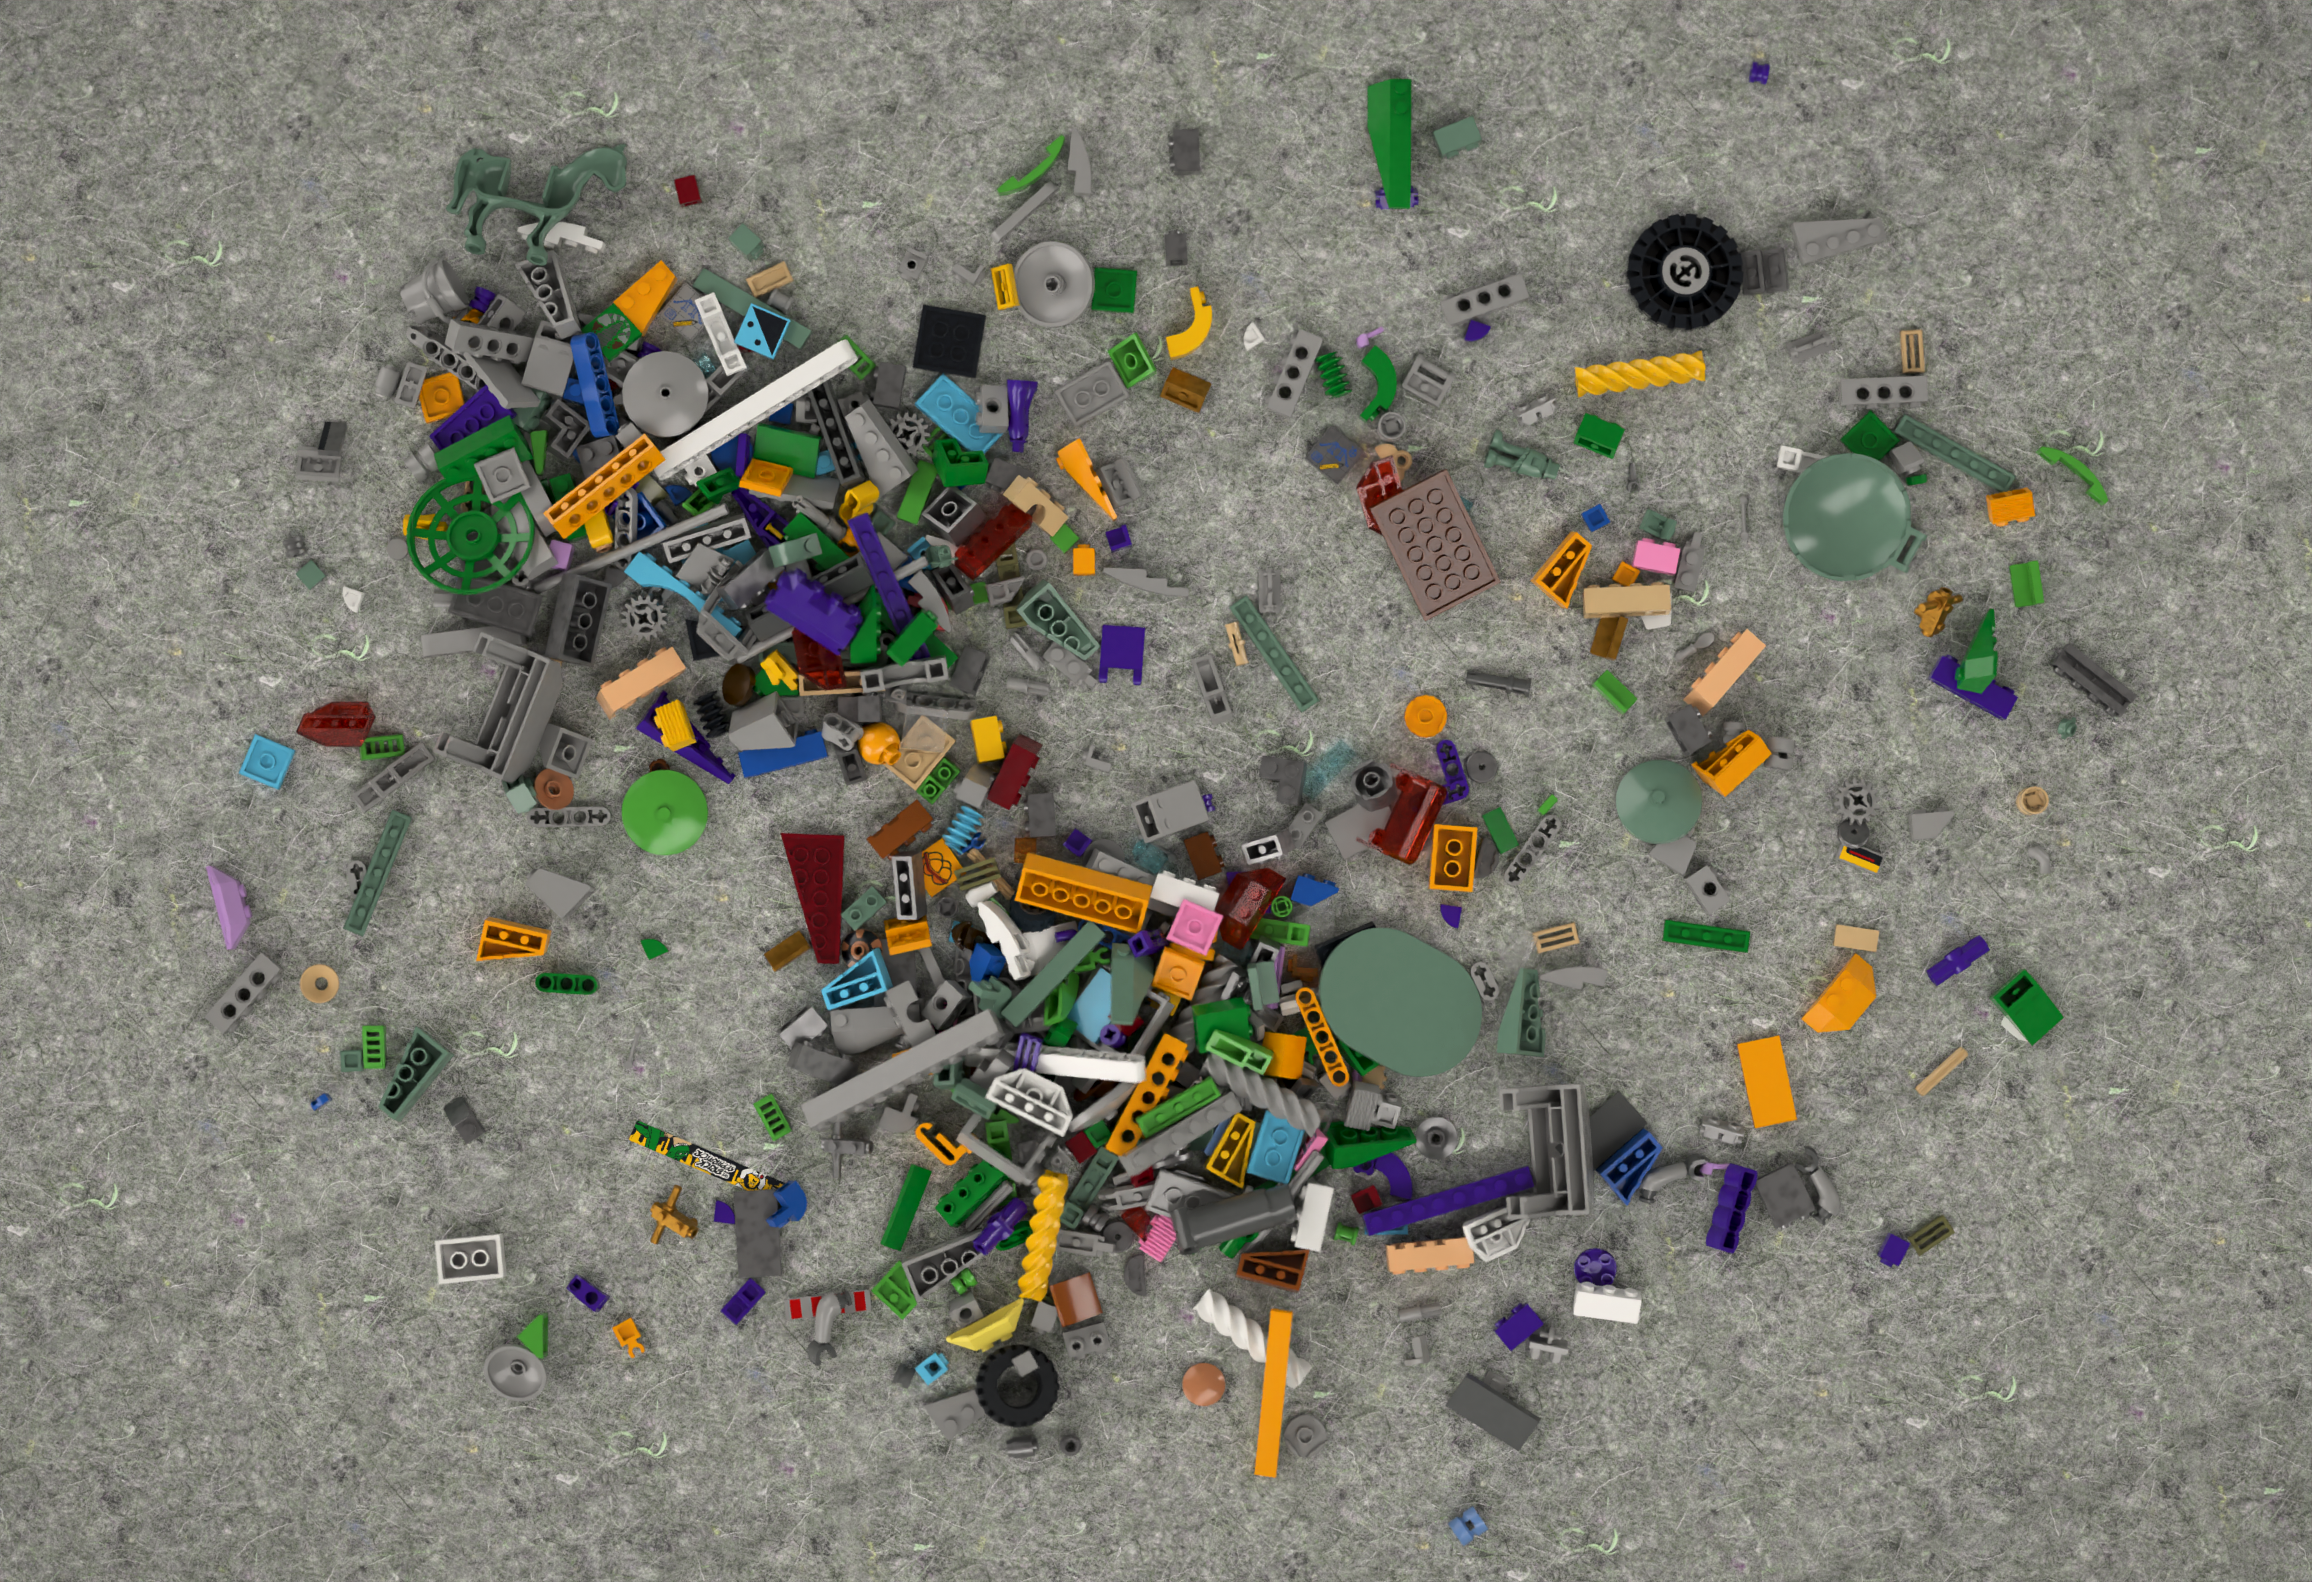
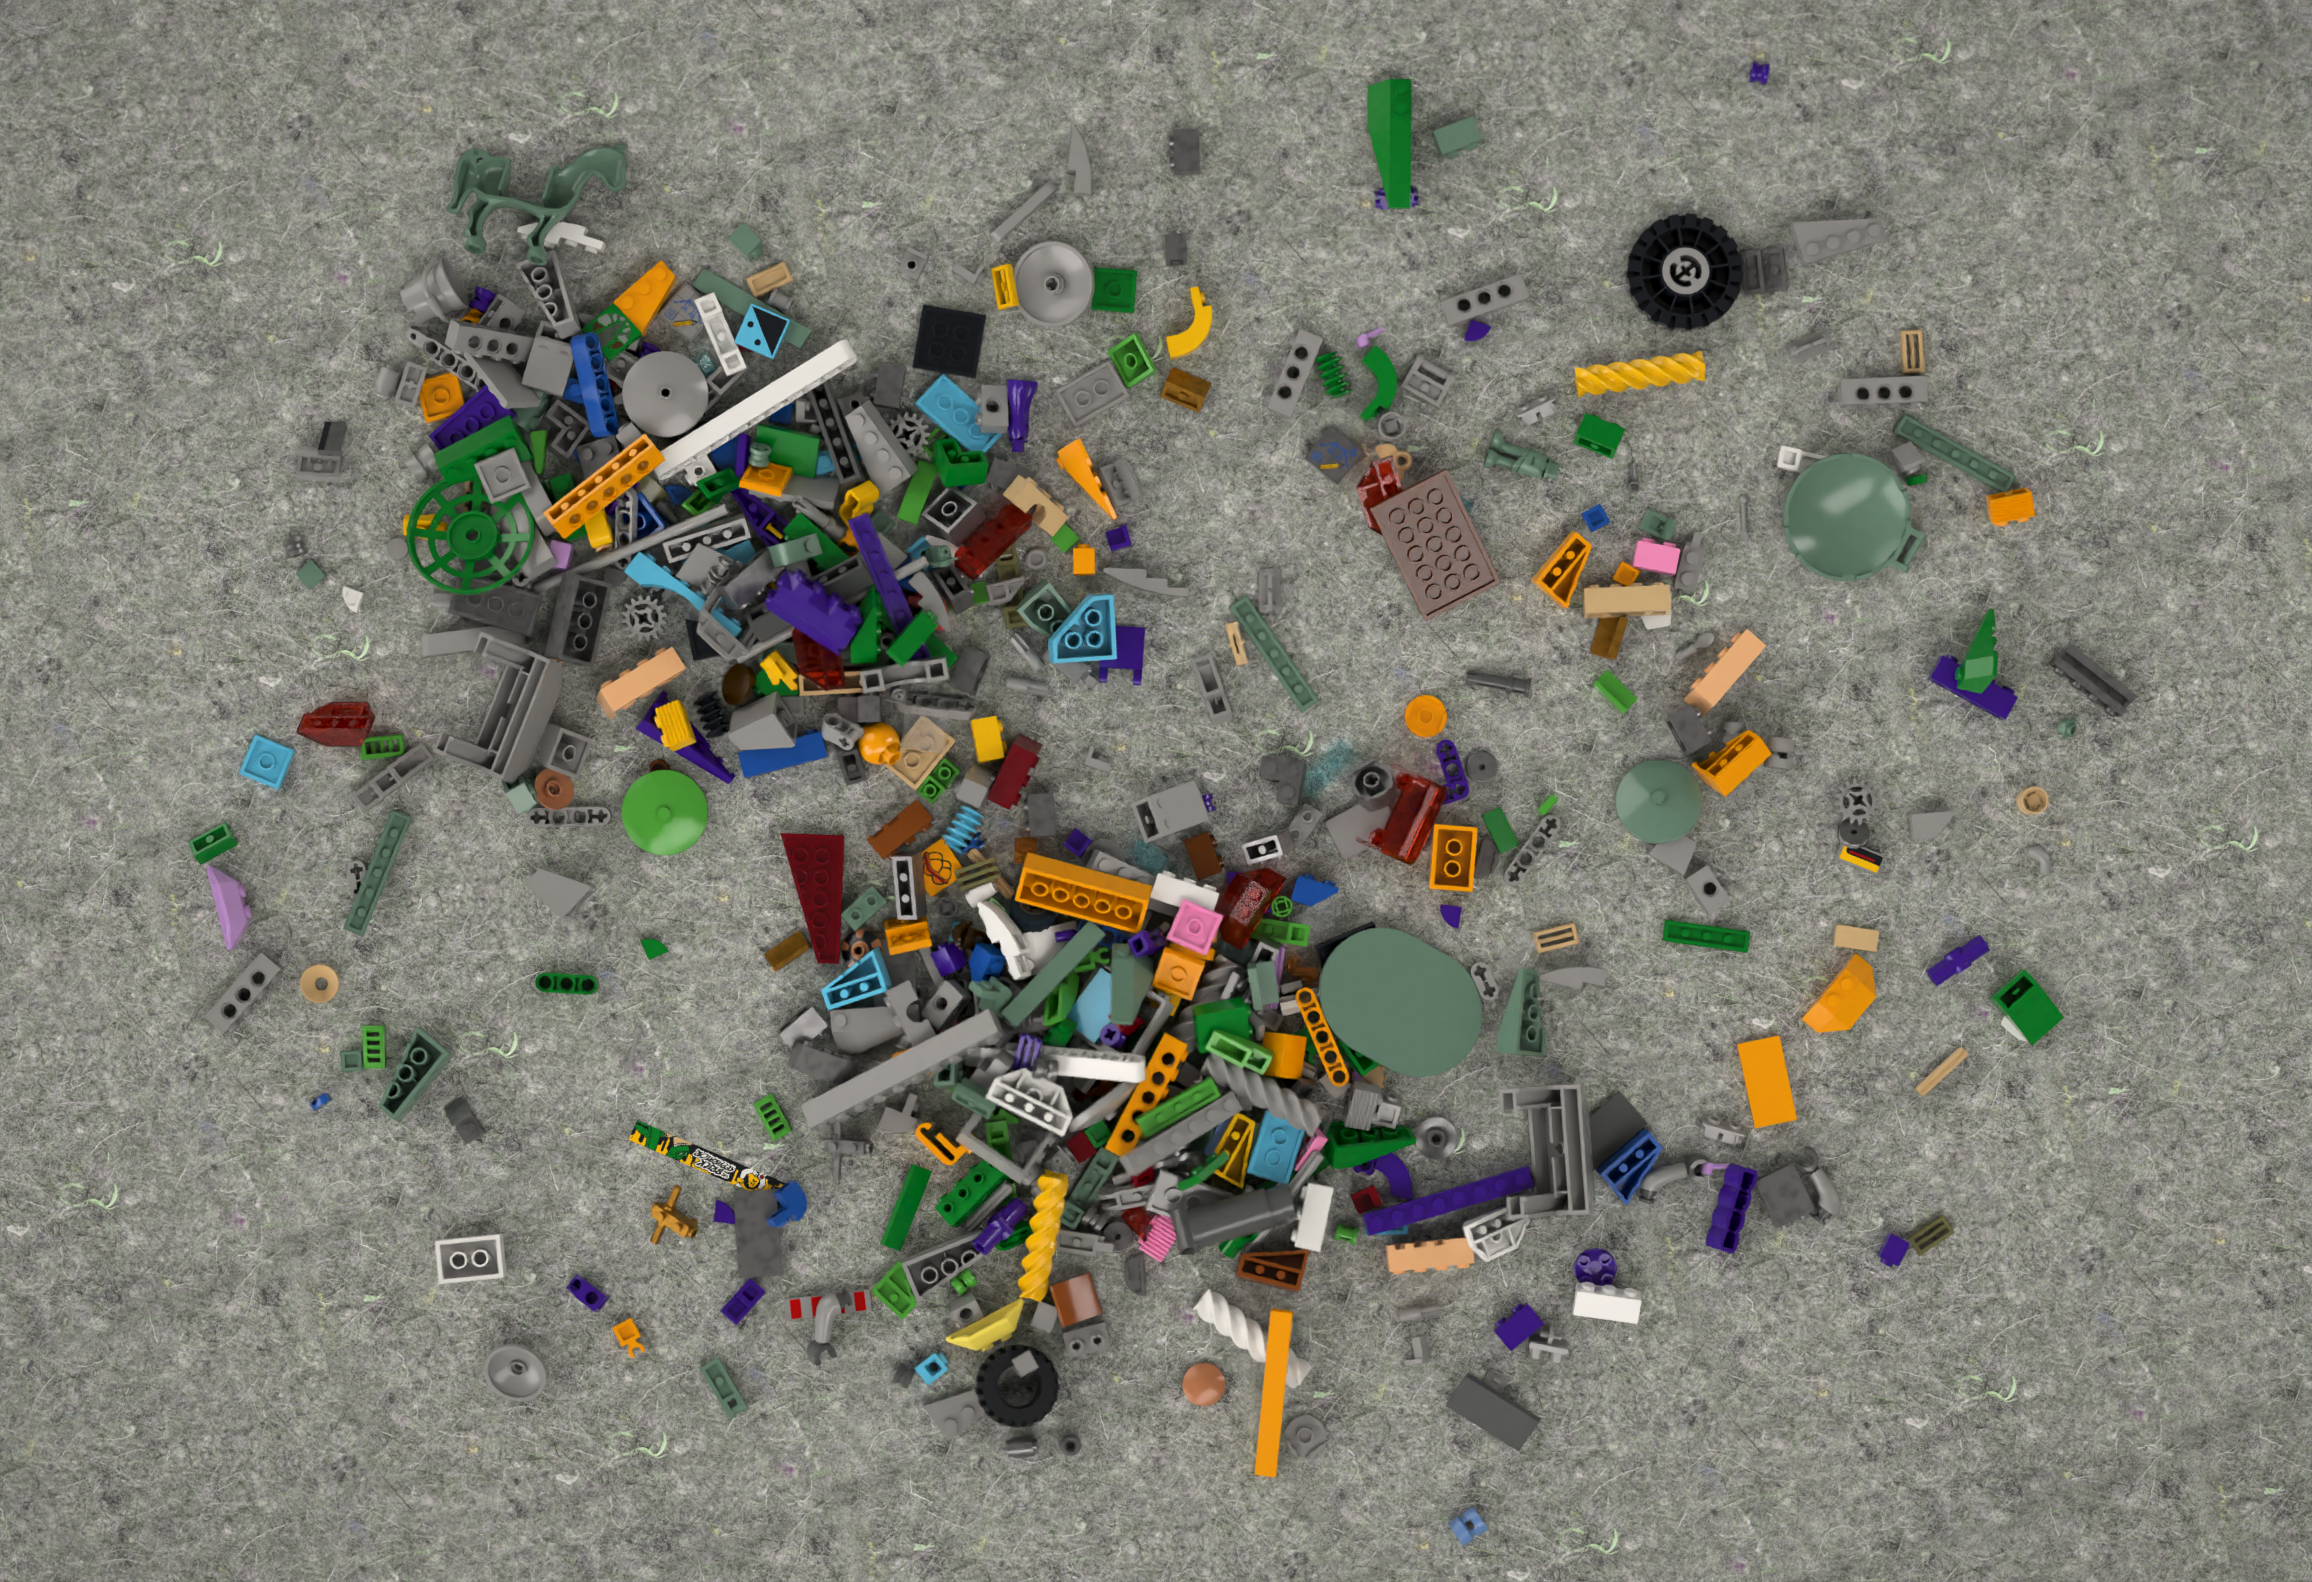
(213, 843): none -> green slope
(511, 939): light orange wedge -> none
(536, 1336): bright green slope -> none
(688, 191): dark red panel -> none
(723, 1387): none -> sand green plate
(759, 454): none -> sand green wheel
(858, 351): bright green slope -> none
(948, 958): none -> dark purple brick
(1012, 185): bright green slope -> none
(1045, 1069): none -> flat silver wheel
(1086, 633): none -> medium azure brick
(1201, 1172): none -> green wing
(1252, 337): white tile -> none
(1870, 437): green tile -> none
(1935, 610): pearl gold piece -> none
(2026, 584): bright green panel -> none
(2095, 490): bright green slope -> none

